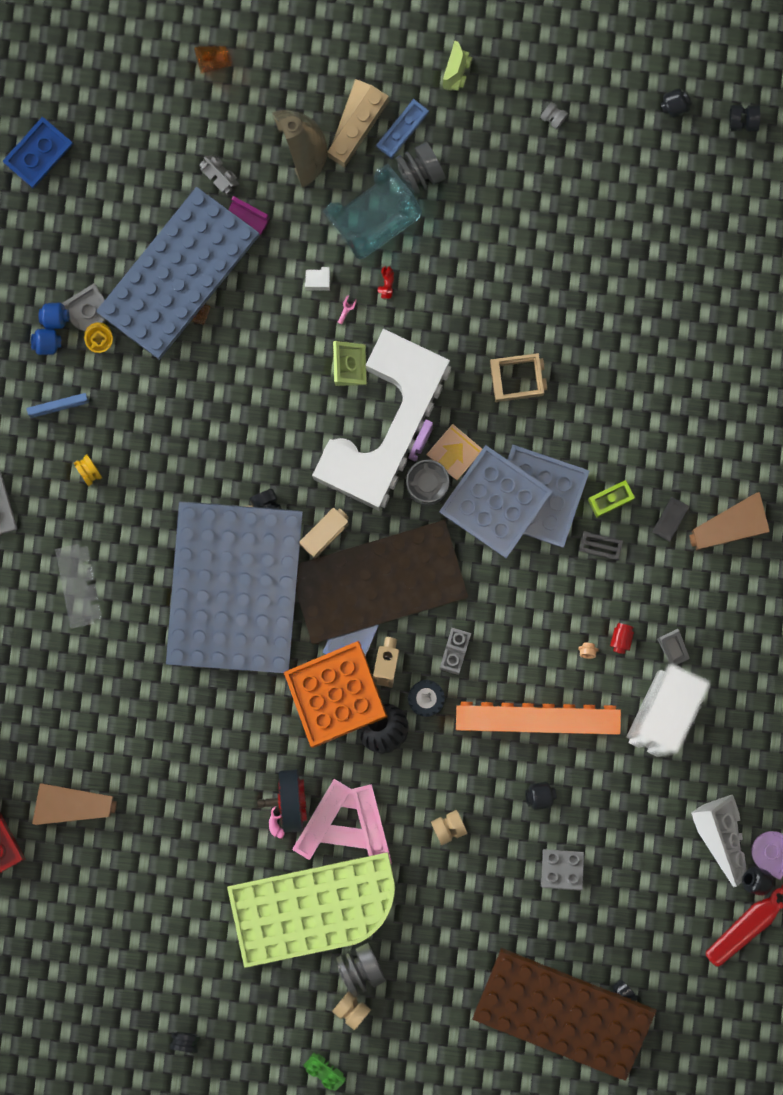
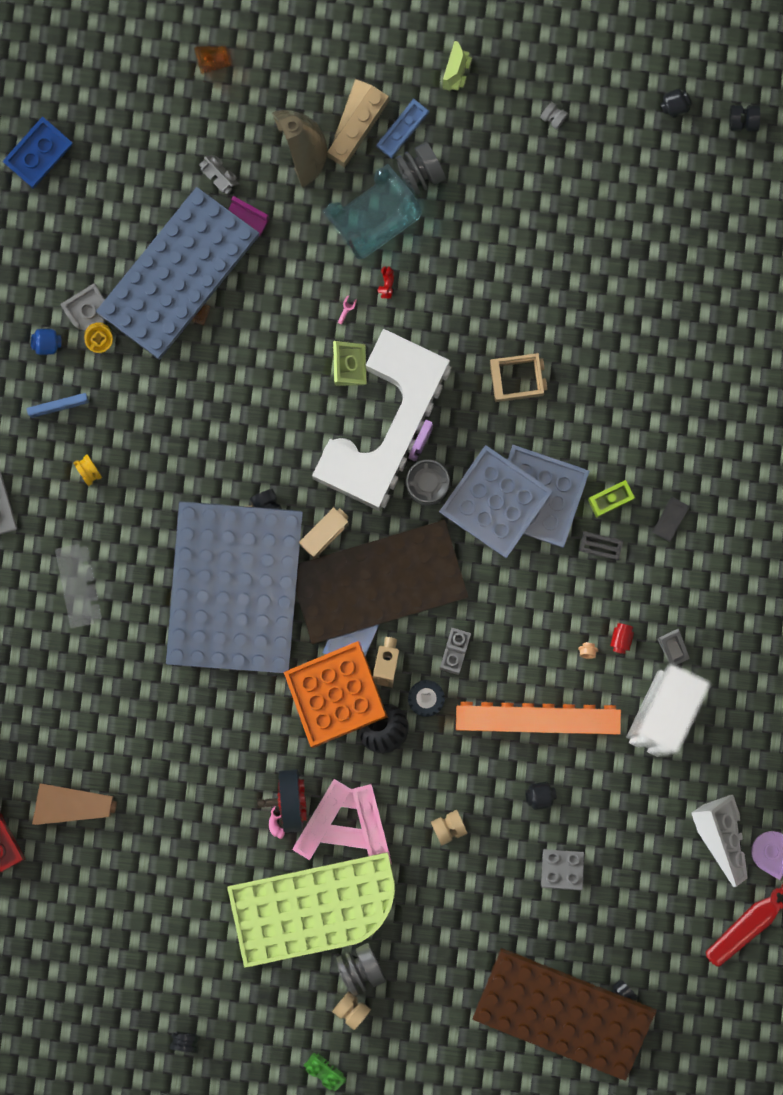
(53, 315): blue head -> none
(318, 279): white panel -> none
(454, 452): light nougat tile -> none
(736, 523): medium nougat slope -> none
(757, 881): black head -> none

